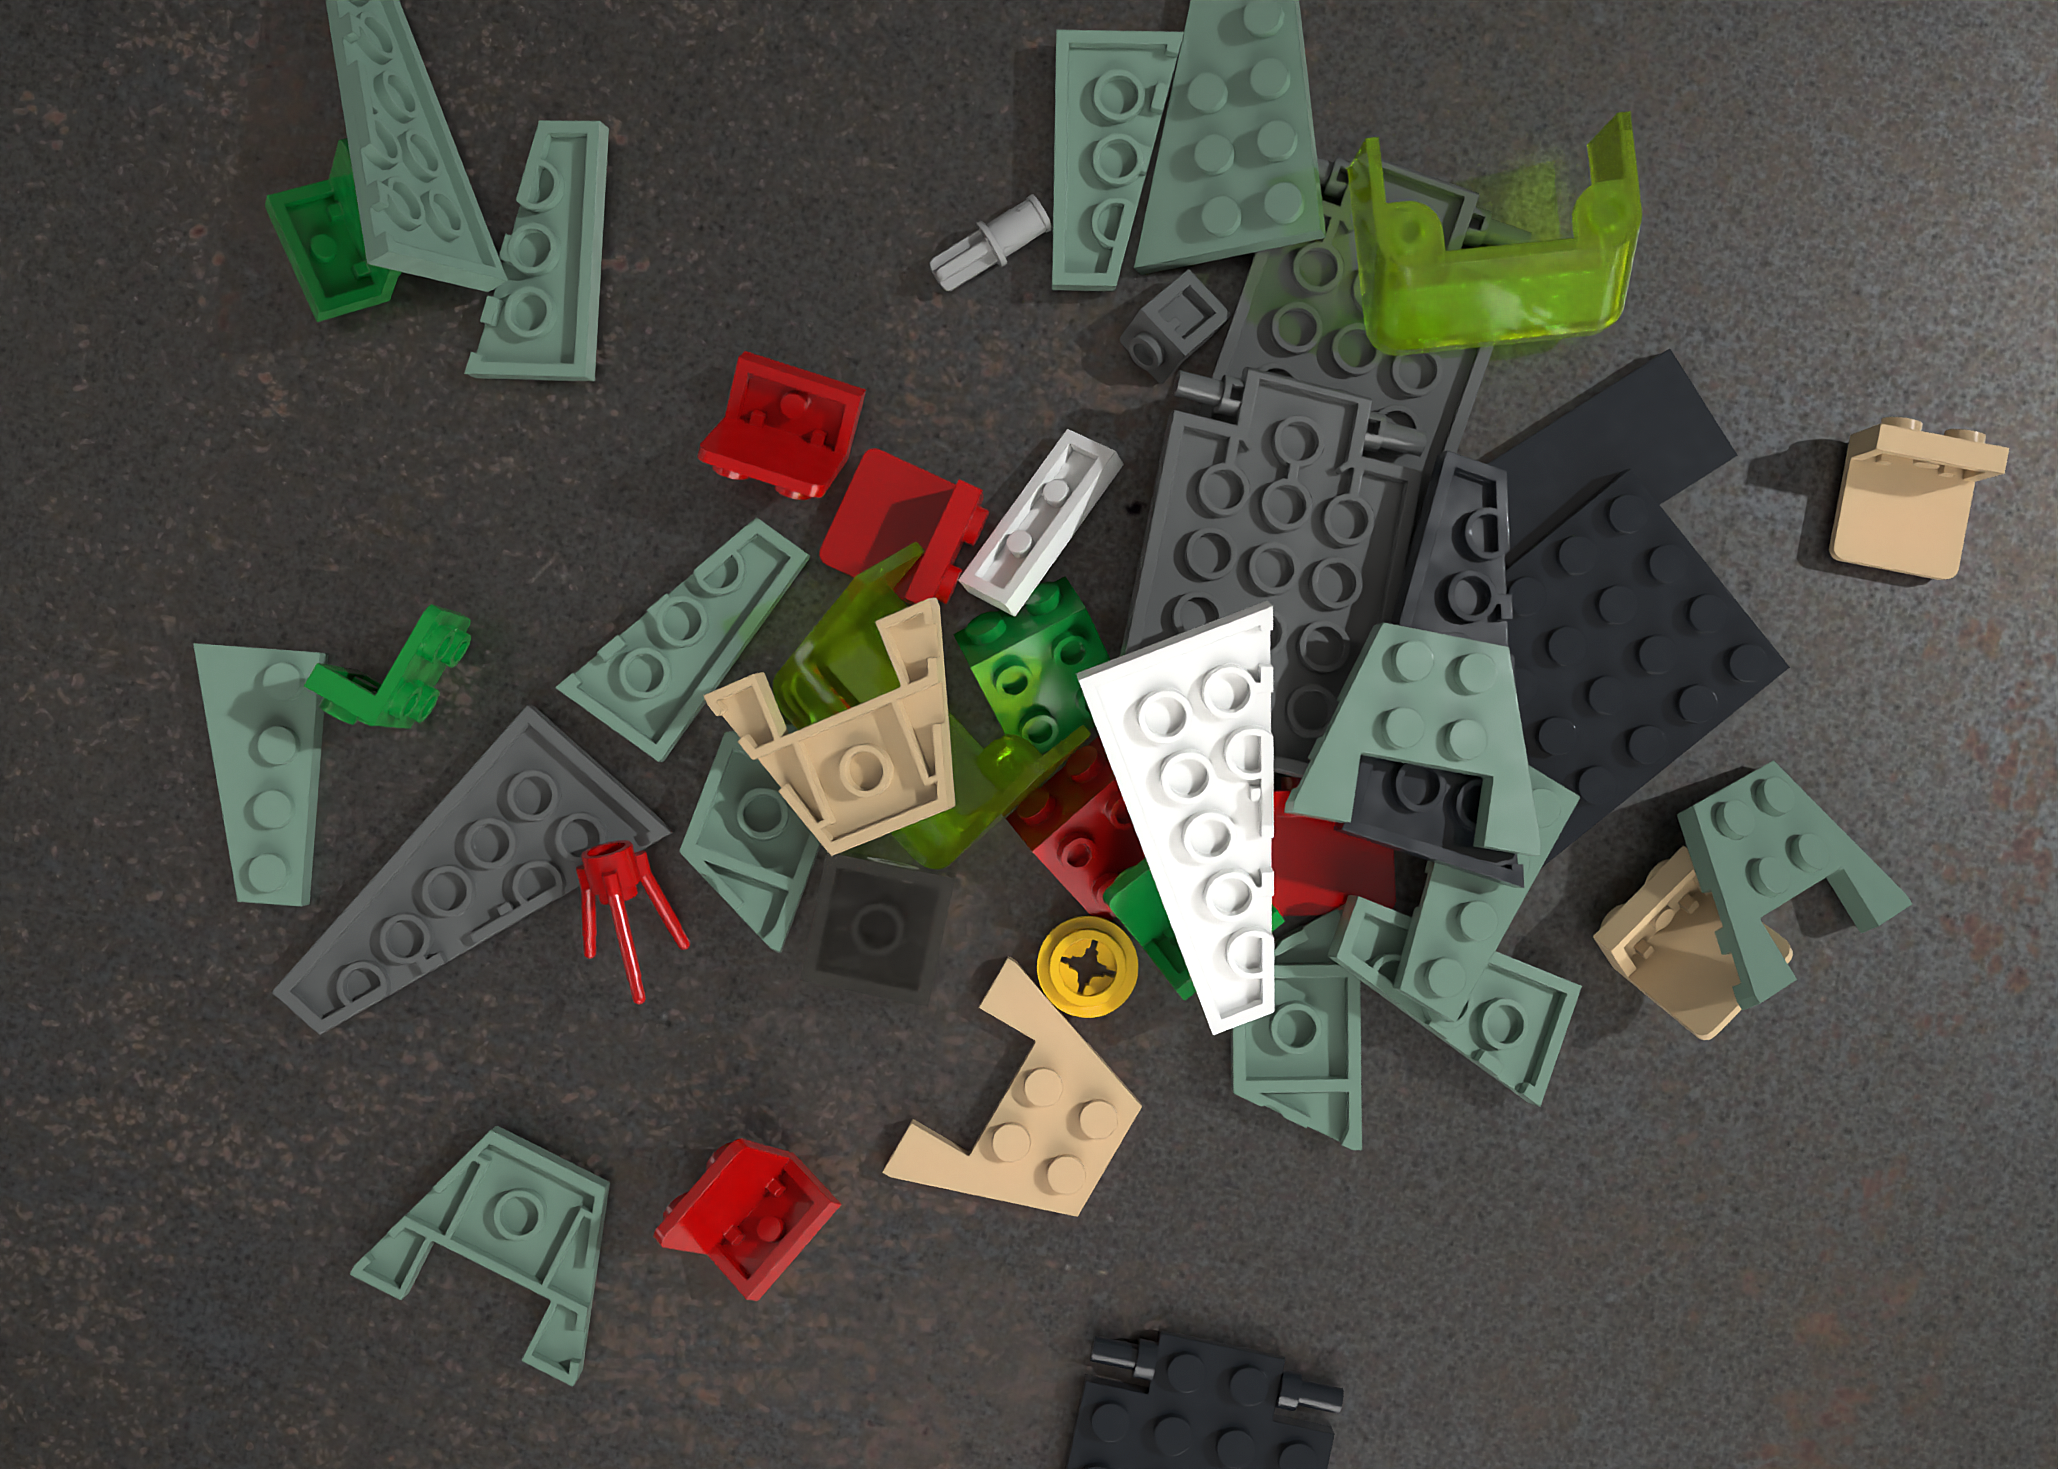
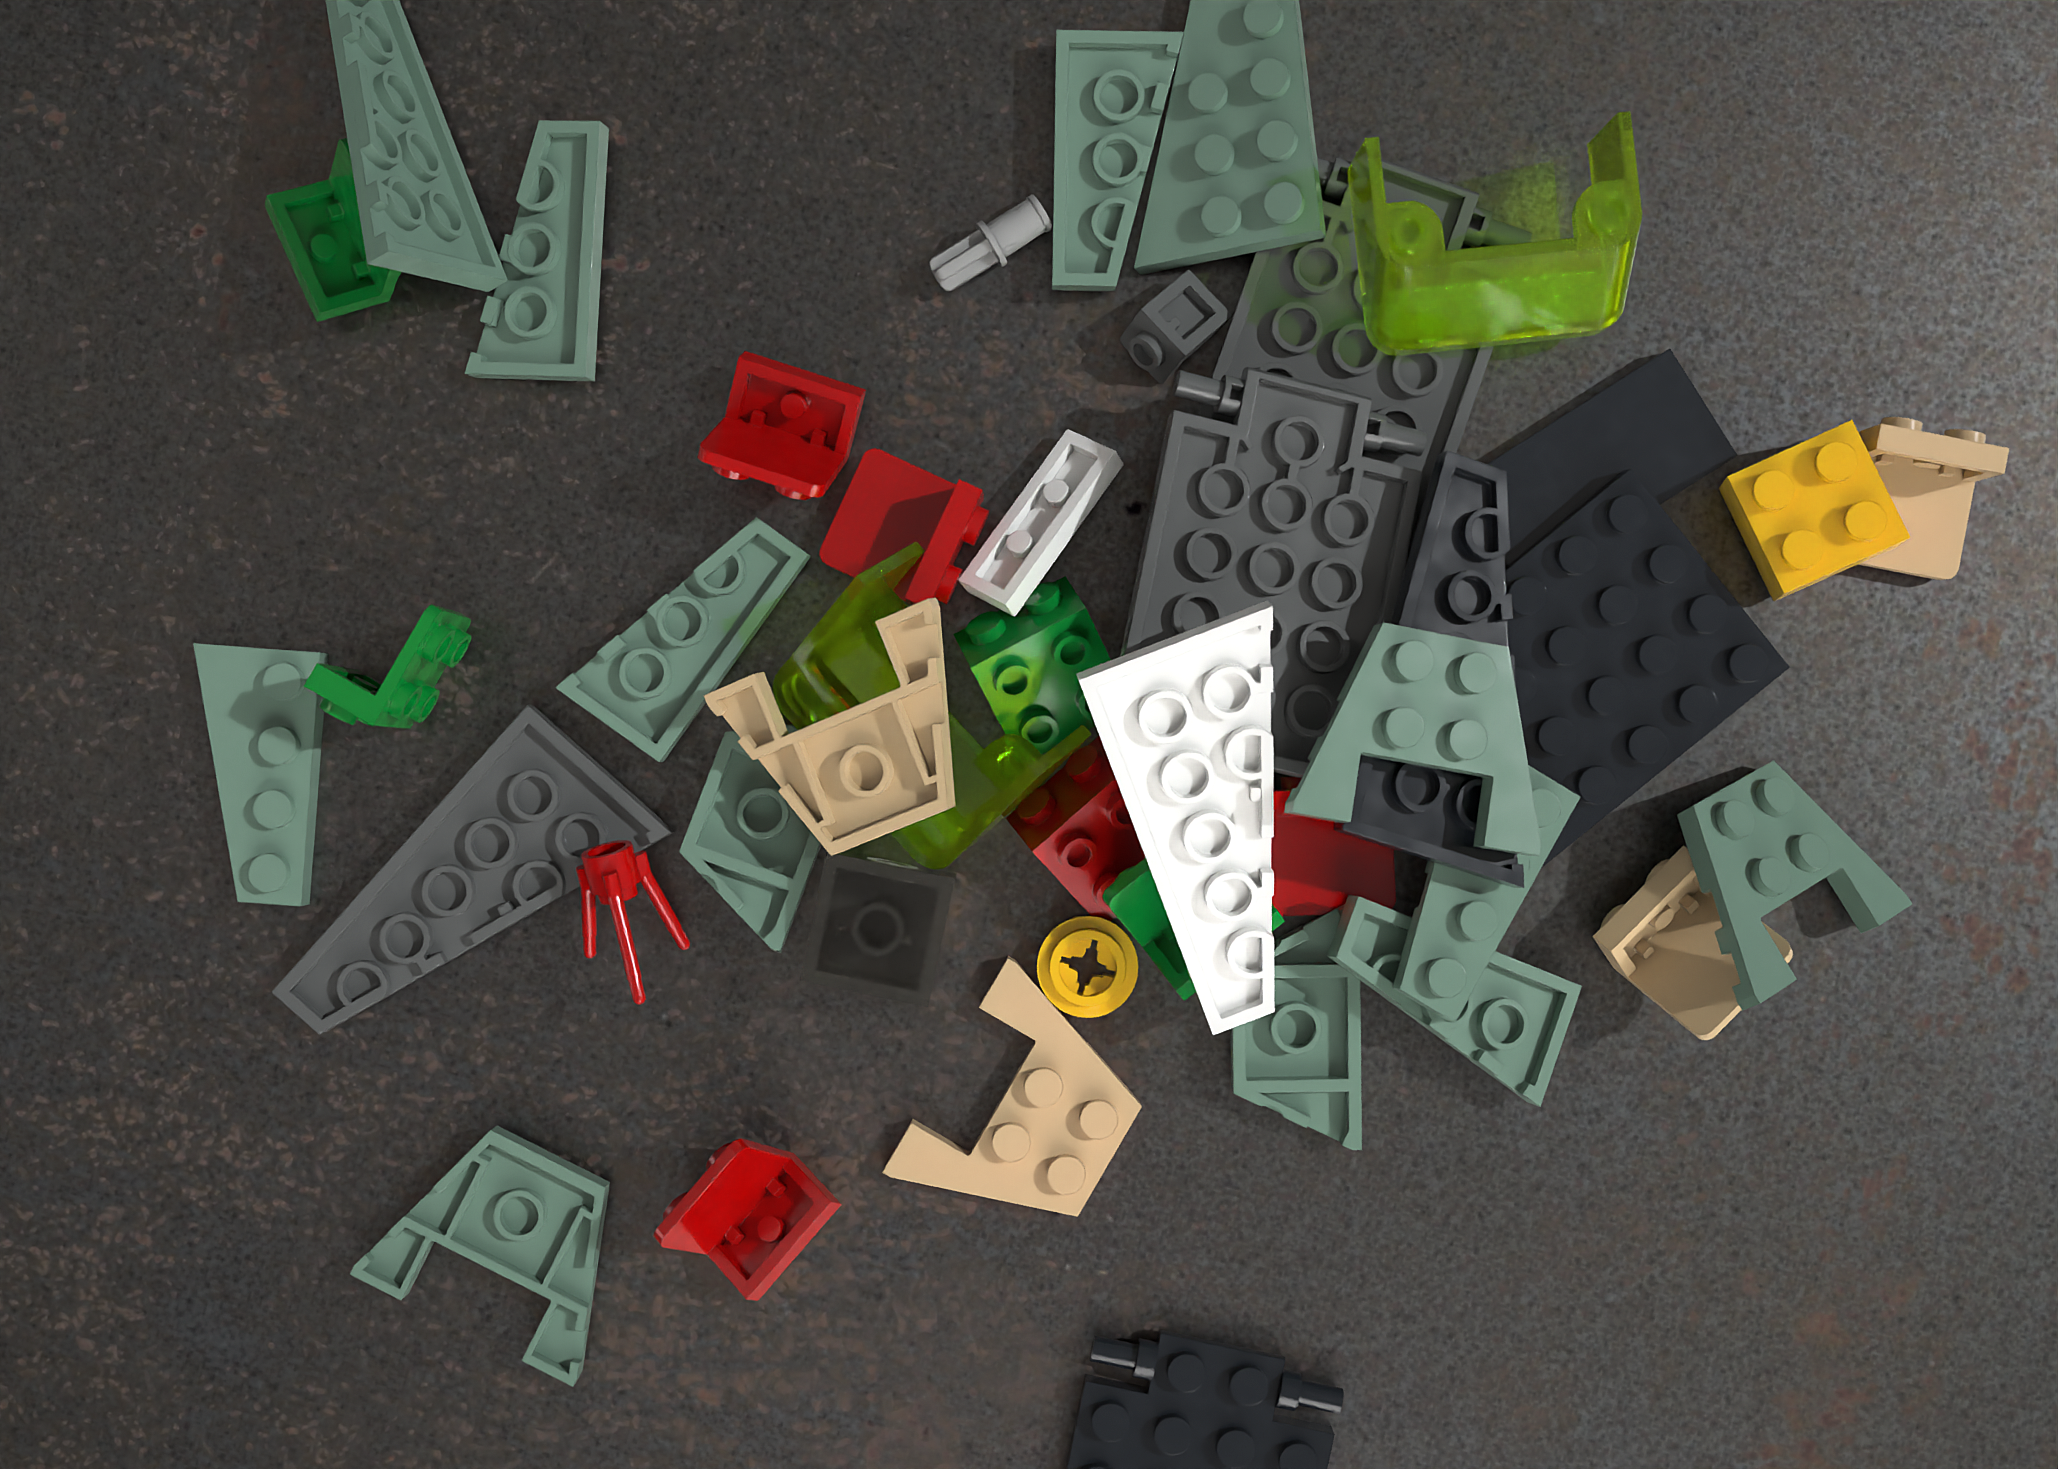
(1813, 510): none -> yellow piece

